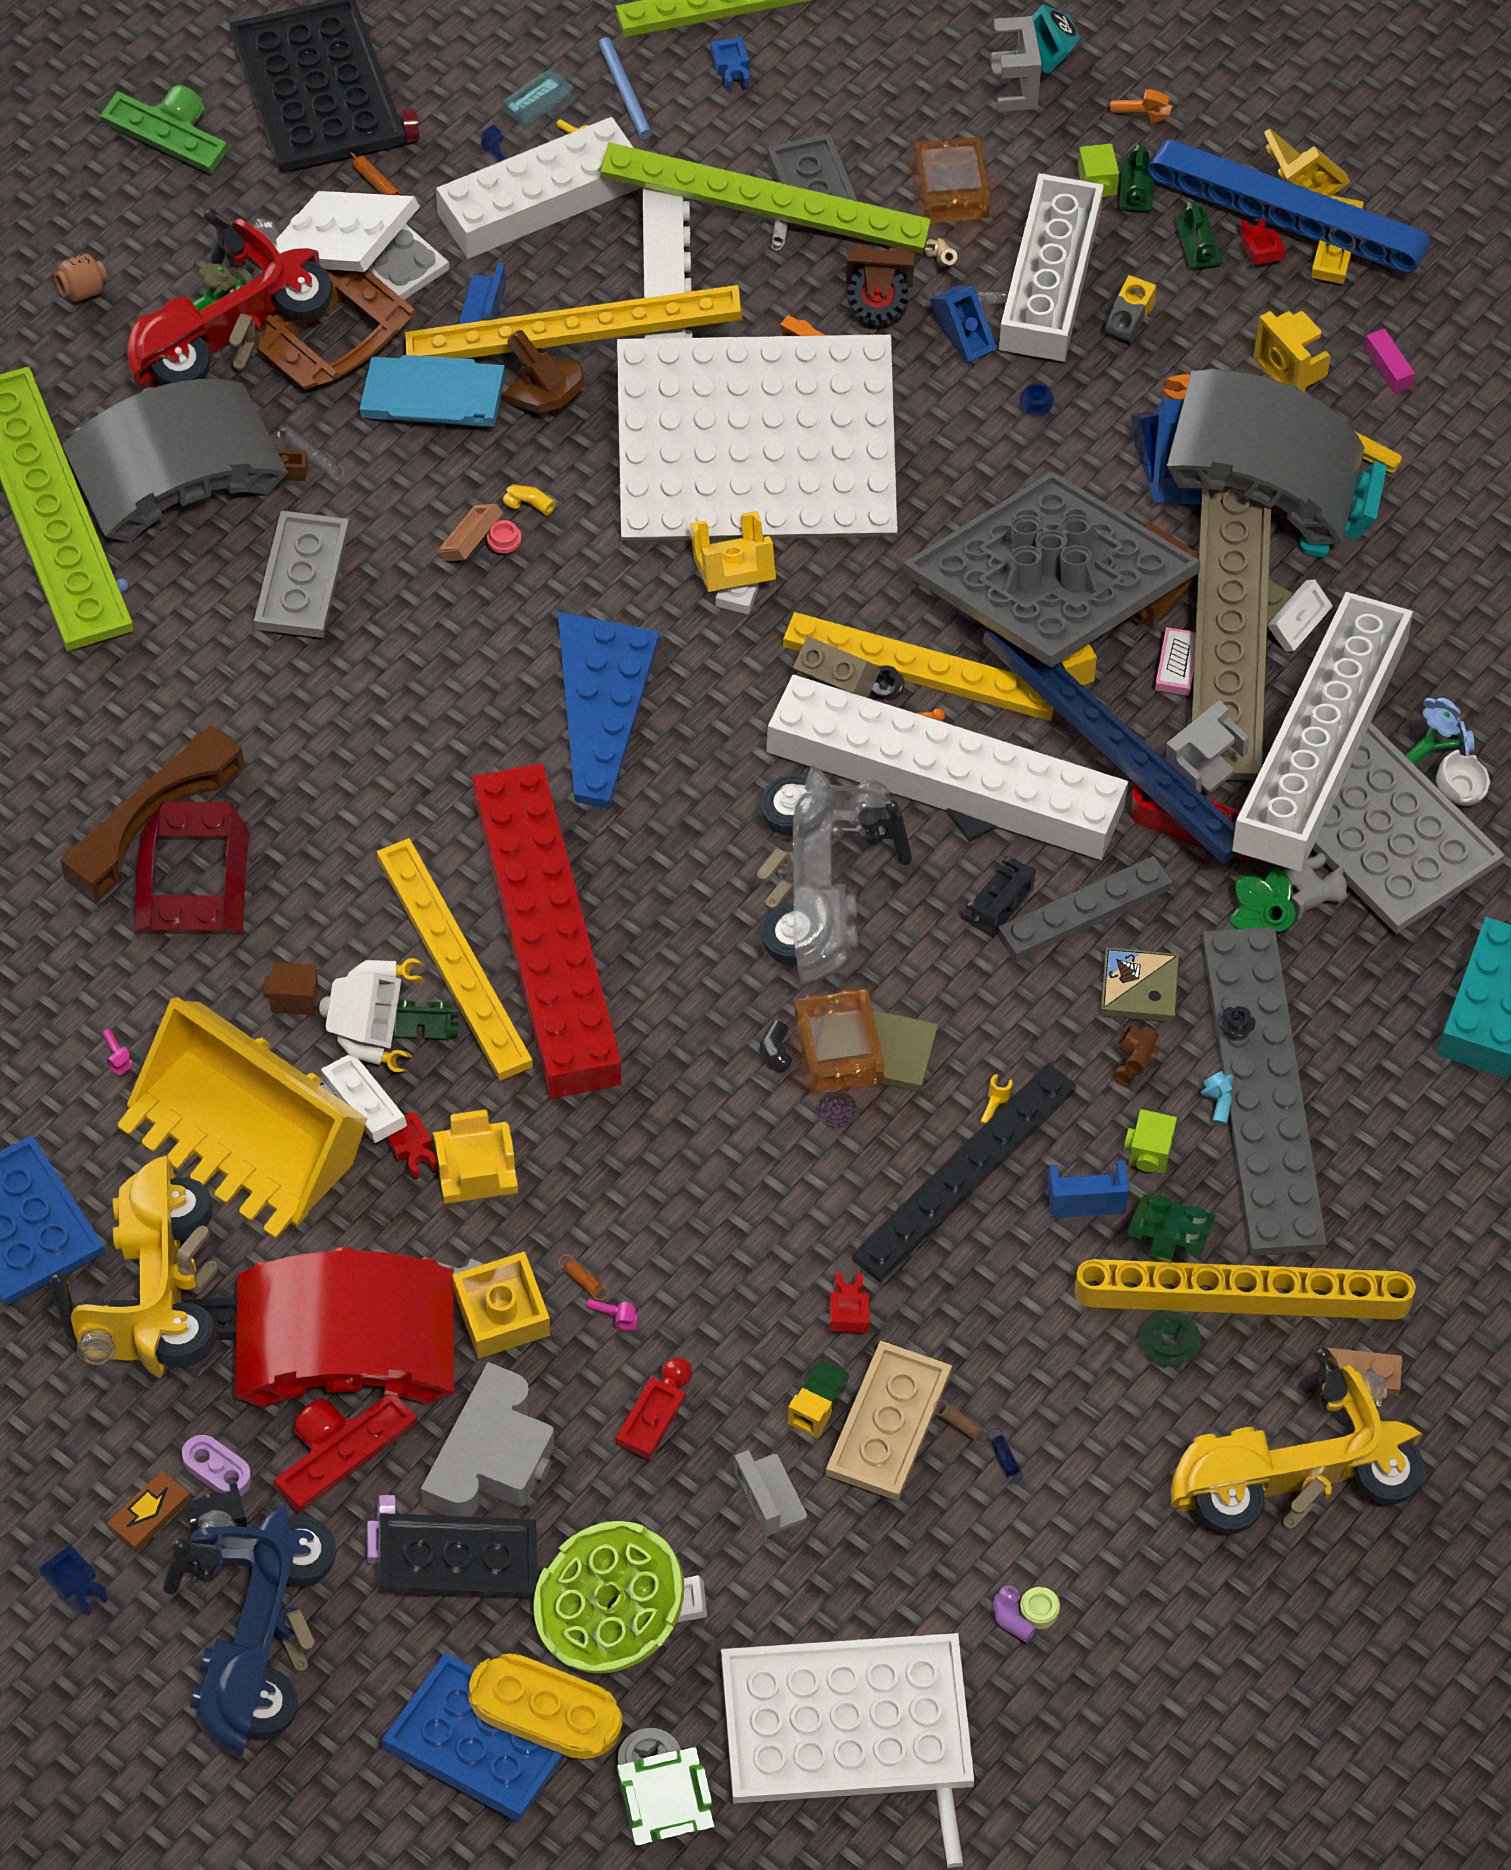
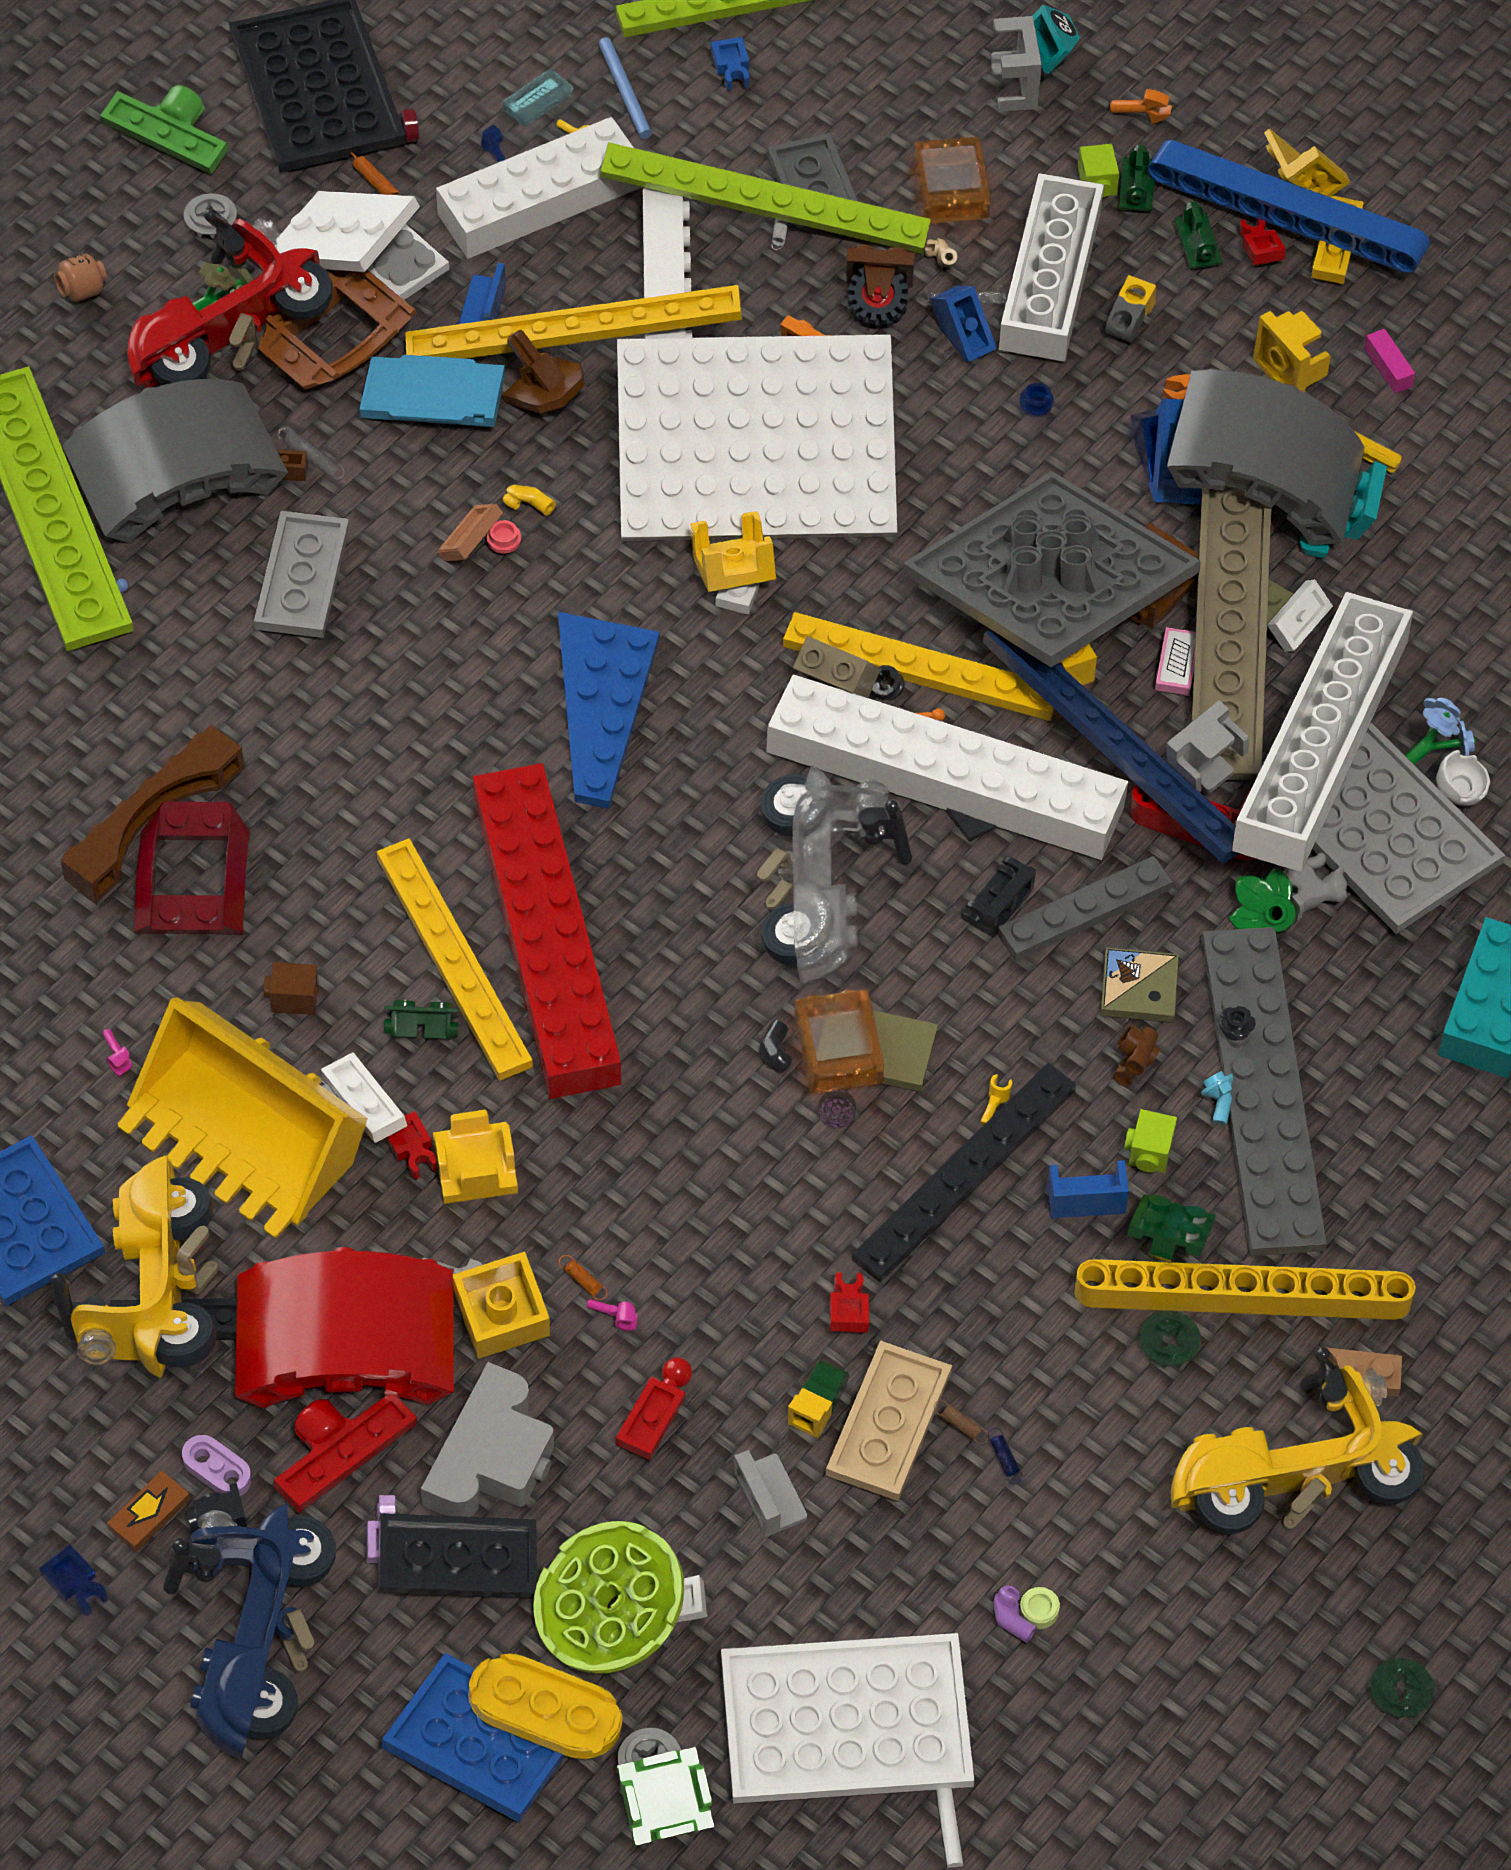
(195, 211): none -> light grey gear
(365, 1009): white torso -> none
(1416, 1679): none -> clear green gear

